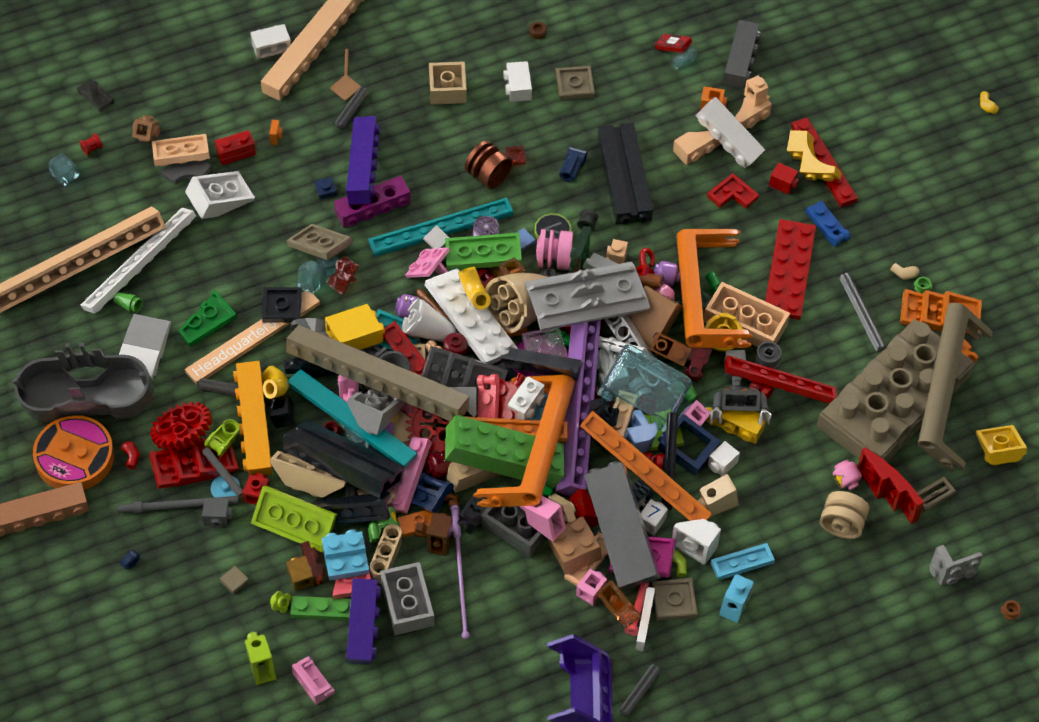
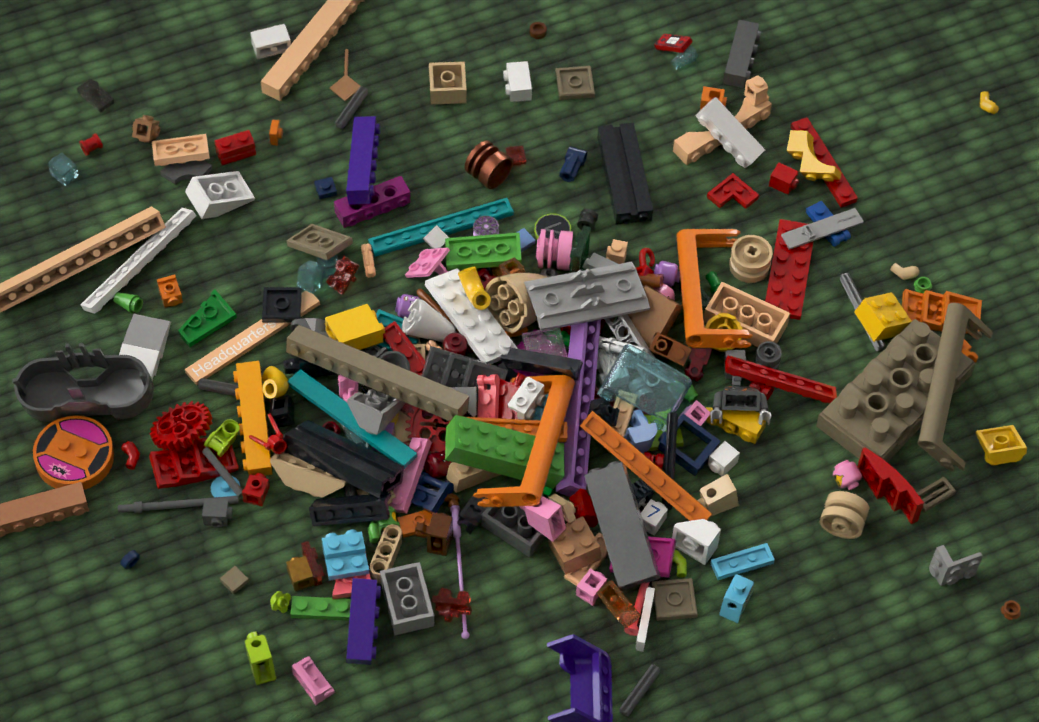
(169, 291): none -> orange brick
(274, 442): none -> red plant
(292, 517): lime plate -> none
(368, 260): none -> light nougat axle
(452, 607): none -> clear red hips
(750, 258): none -> tan wheel
(822, 228): none -> light grey piece
(882, 316): none -> yellow brick

